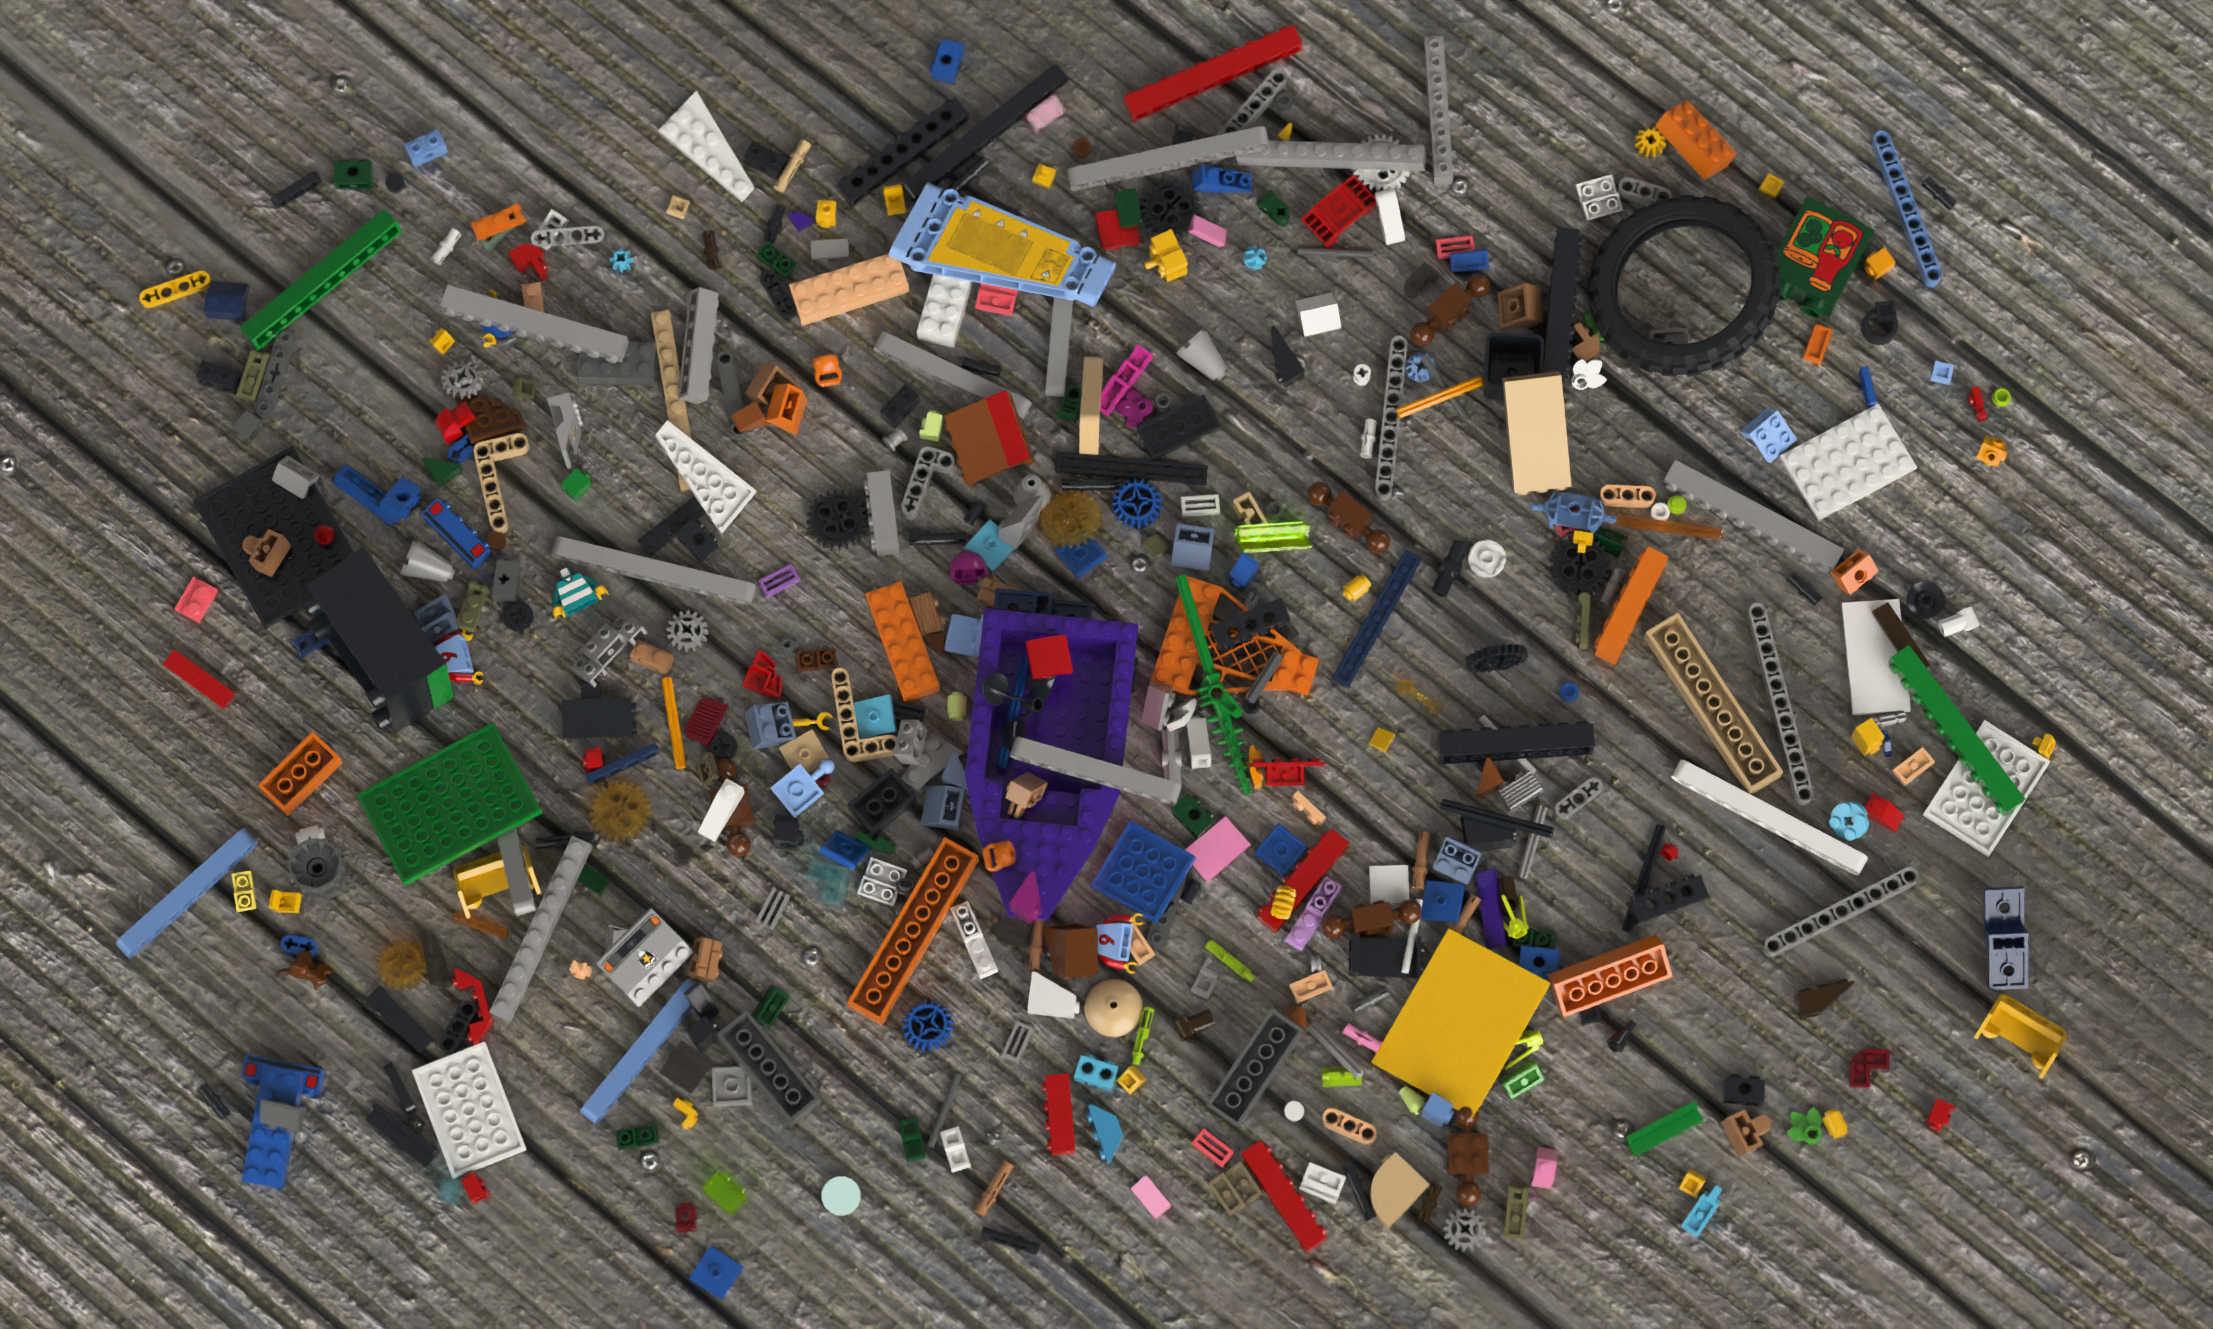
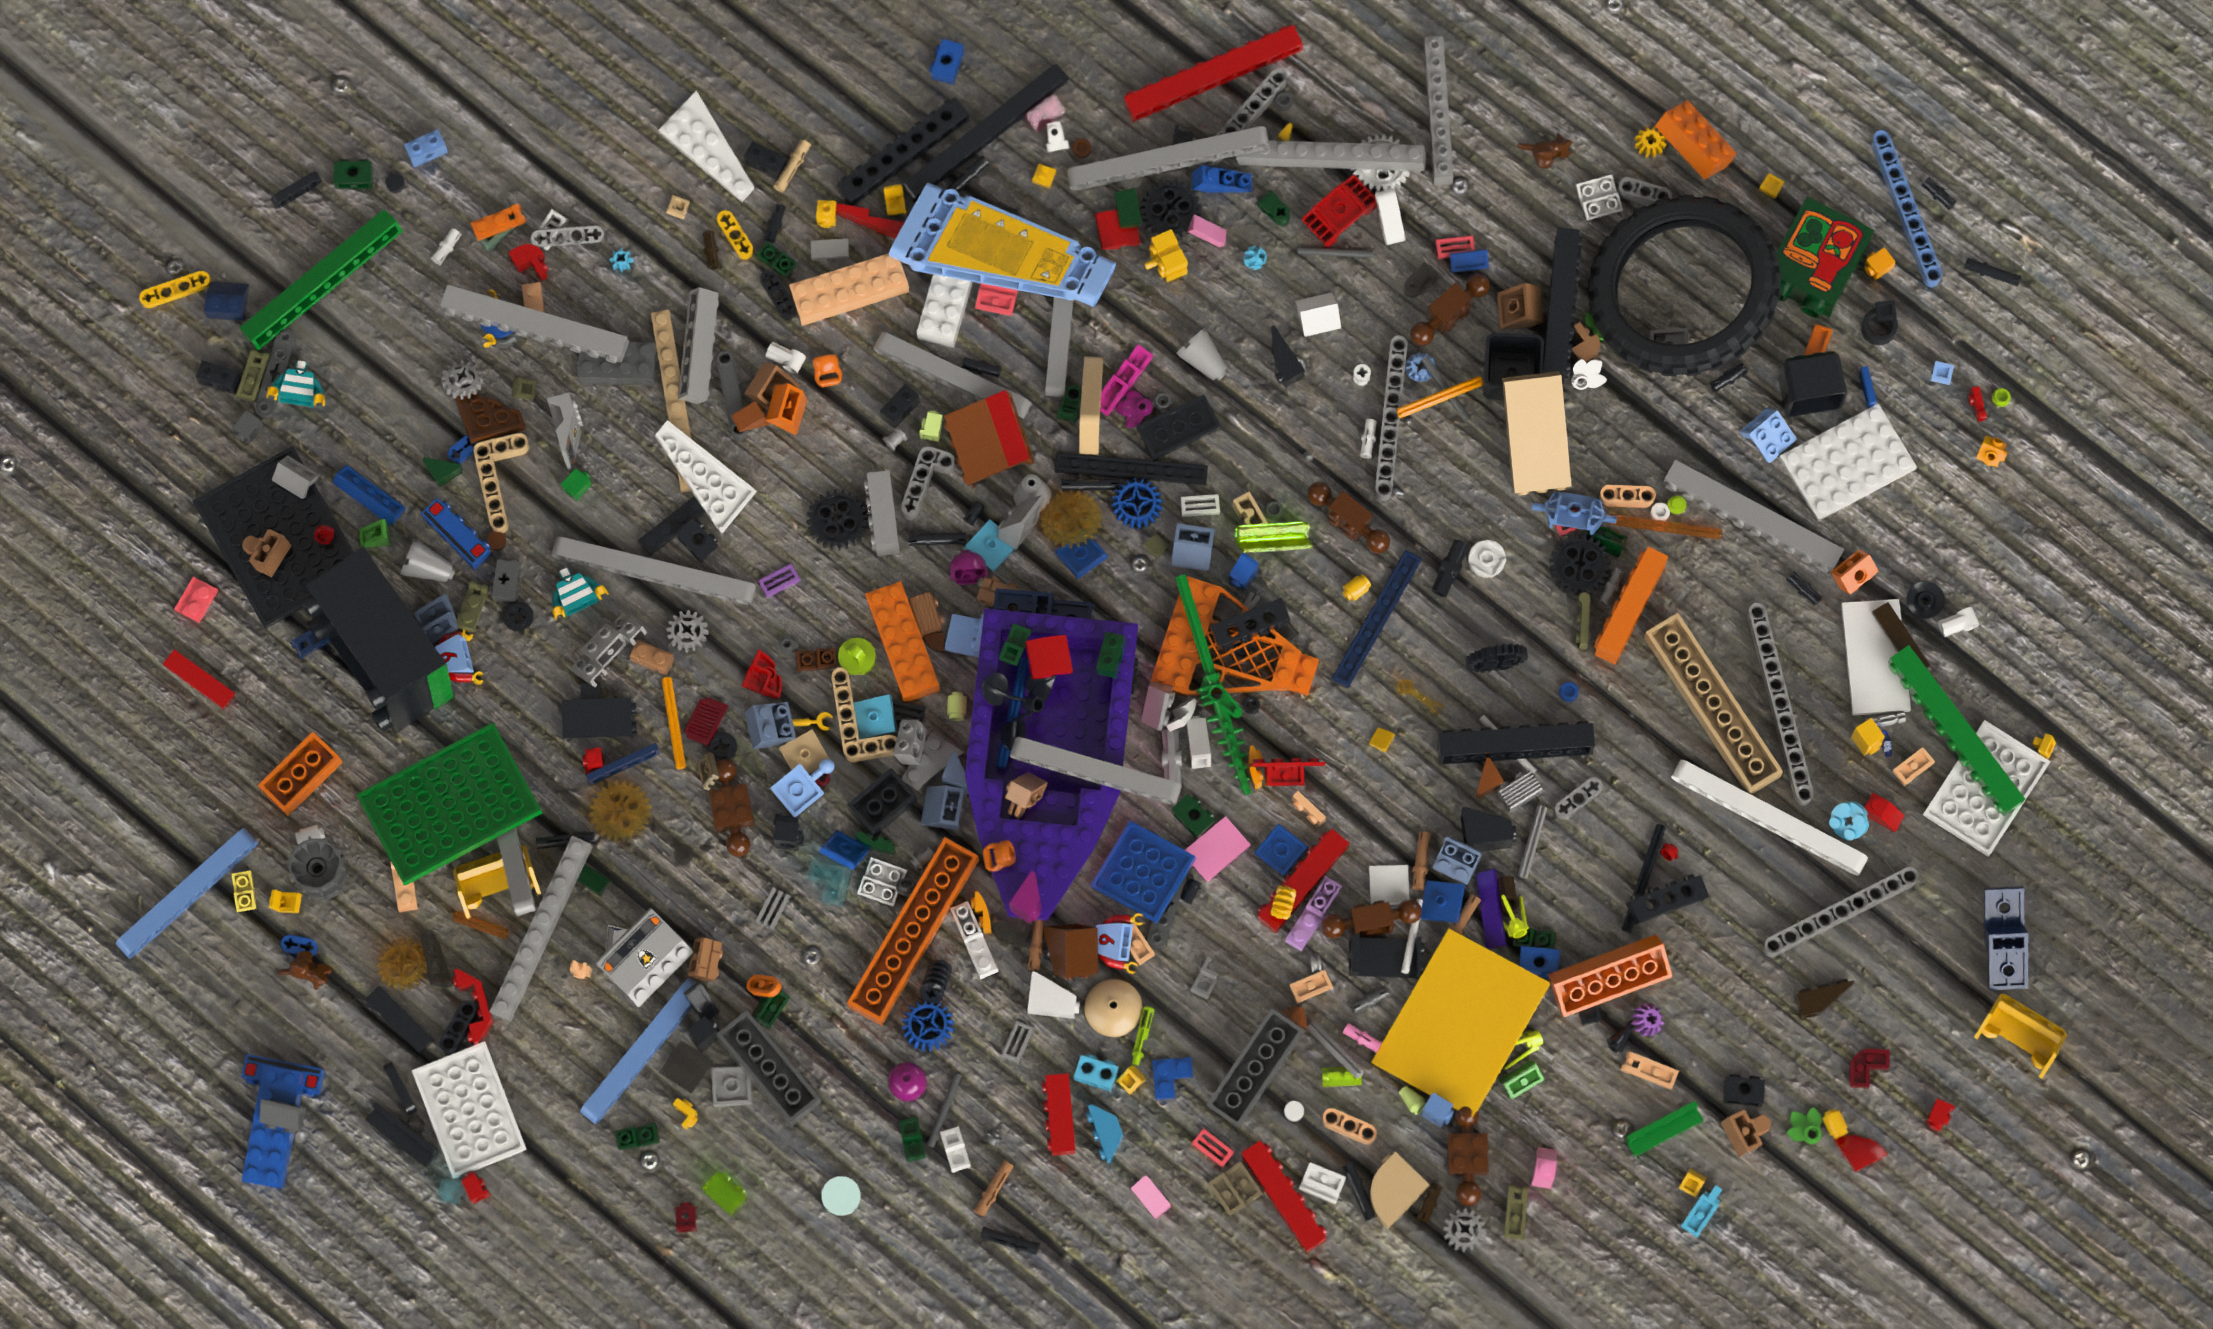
(213, 1101): black pin -> none
(297, 387): none -> torso
(375, 534): none -> bright green slope
(392, 504): blue brick -> none
(405, 895): none -> light nougat plate
(442, 341): yellow tile -> none
(451, 421): red brick -> none
(716, 1272): blue plate -> none
(721, 809): white slope -> none
(743, 238): none -> yellow beam
(764, 985): none -> orange plate
(790, 359): none -> white piece
(800, 220): dark purple tile -> none
(857, 656): none -> lime tile
(862, 216): none -> red slope
(907, 1081): none -> magenta cylinder
(935, 981): none -> black piece
(981, 909): none -> light orange slope
(1015, 644): none -> dark green slope
(1058, 141): none -> white plate
(1111, 655): none -> dark green brick
(1166, 1071): none -> blue plate
(1189, 1026): dark brown piece -> none
(1229, 960): lime piece -> none
(1263, 677): dark grey axle -> none
(1497, 818): black axle -> none
(1546, 151): none -> reddish brown animal
(1582, 539): yellow tile -> none
(1642, 1013): none -> medium lavender gear
(1650, 1070): none -> light nougat plate
(1728, 377): none -> black pin
(1812, 384): none -> black plate
(1860, 1151): none -> red brick
(1993, 272): none -> black pin

